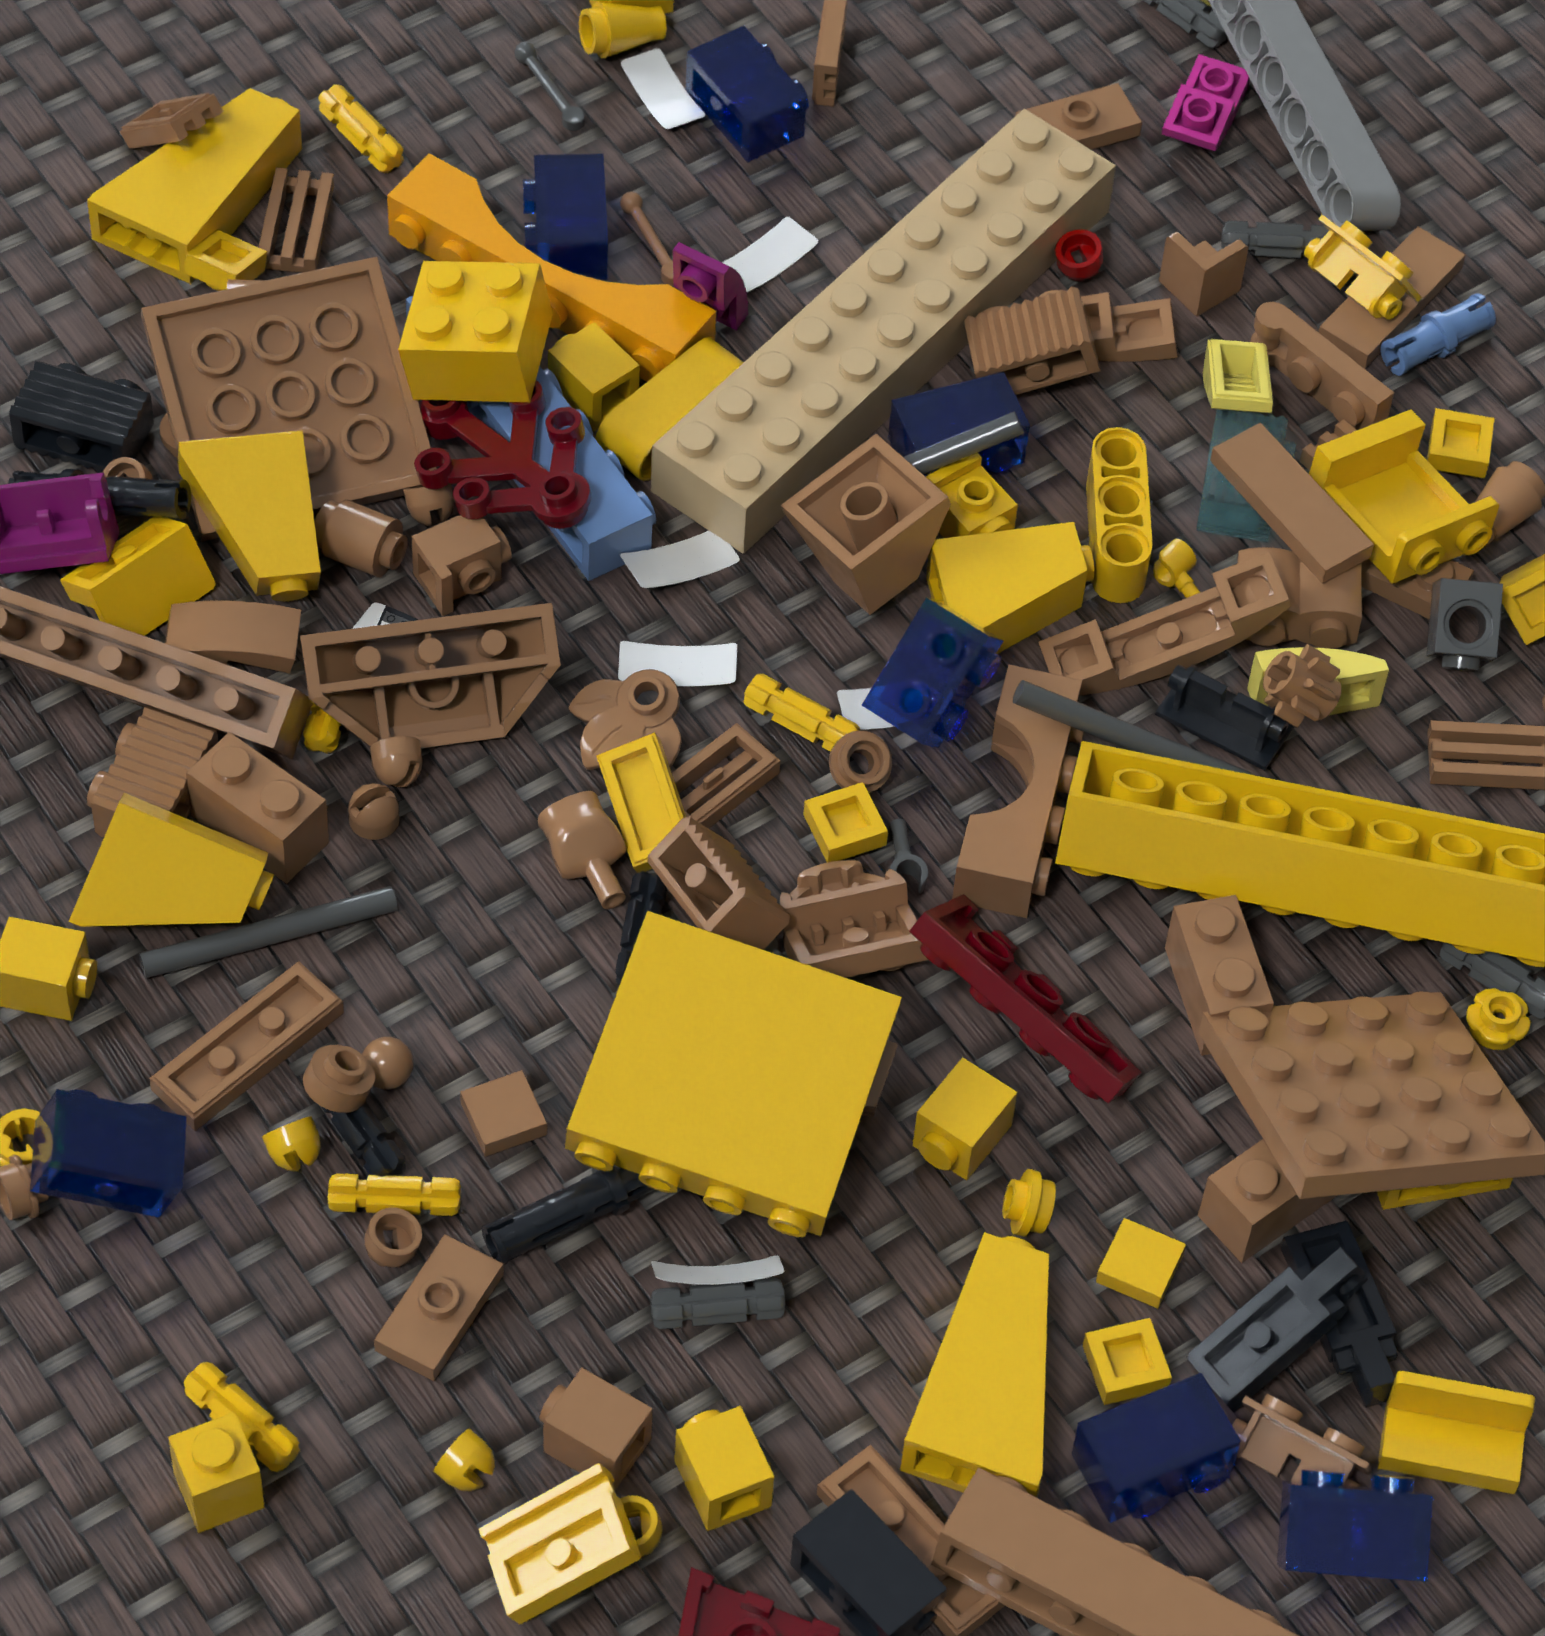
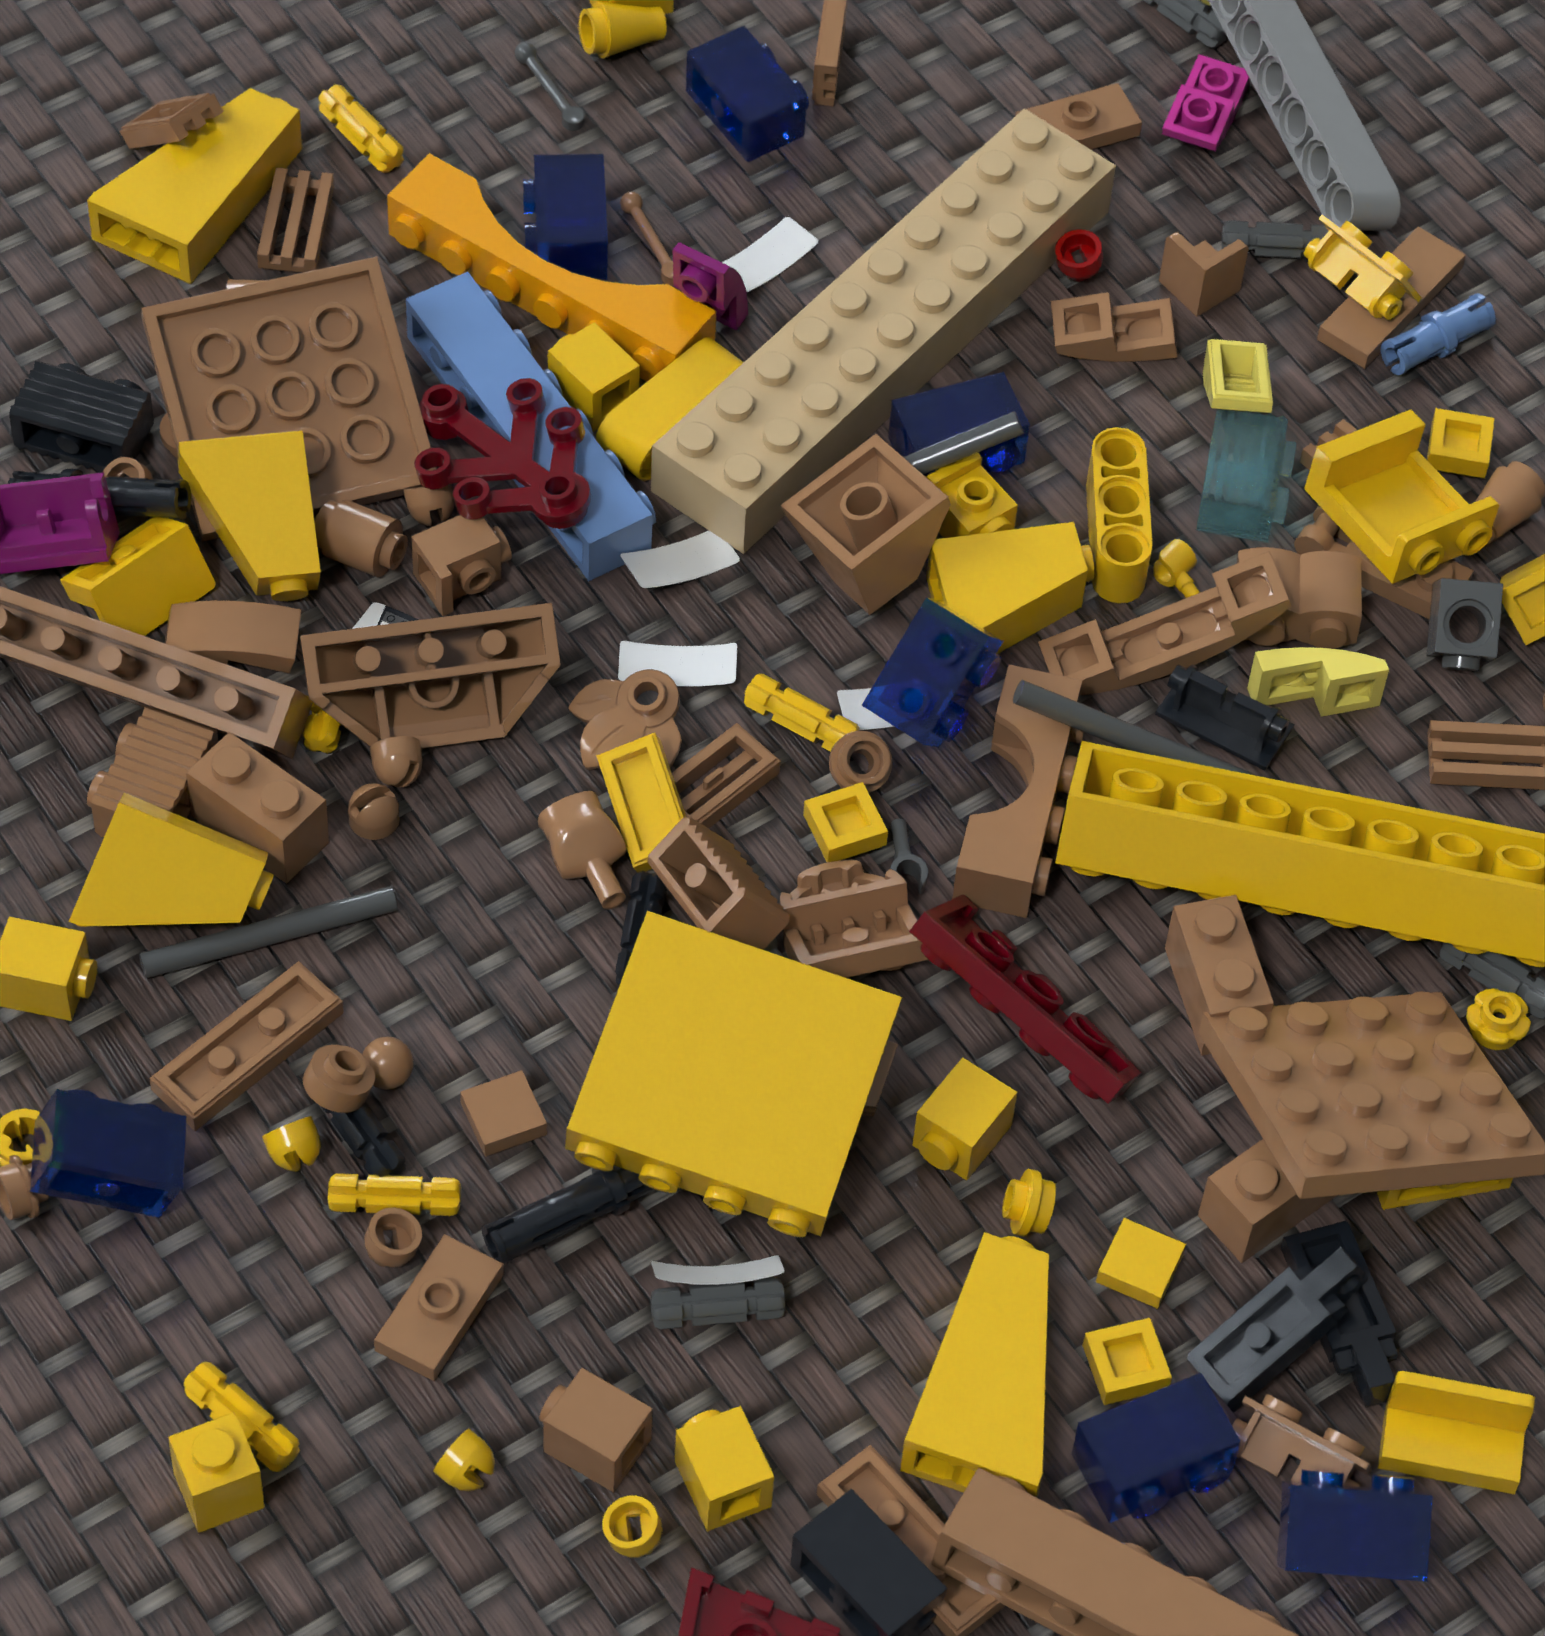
(224, 258): yellow plate -> none
(476, 331): yellow brick -> none
(559, 1544): yellow plate -> none
(661, 89): white sticker -> none
(1034, 341): medium nougat brick -> none
(1291, 502): medium nougat tile -> none
(1302, 685): medium nougat gear -> none
(1320, 367): medium nougat plate -> none

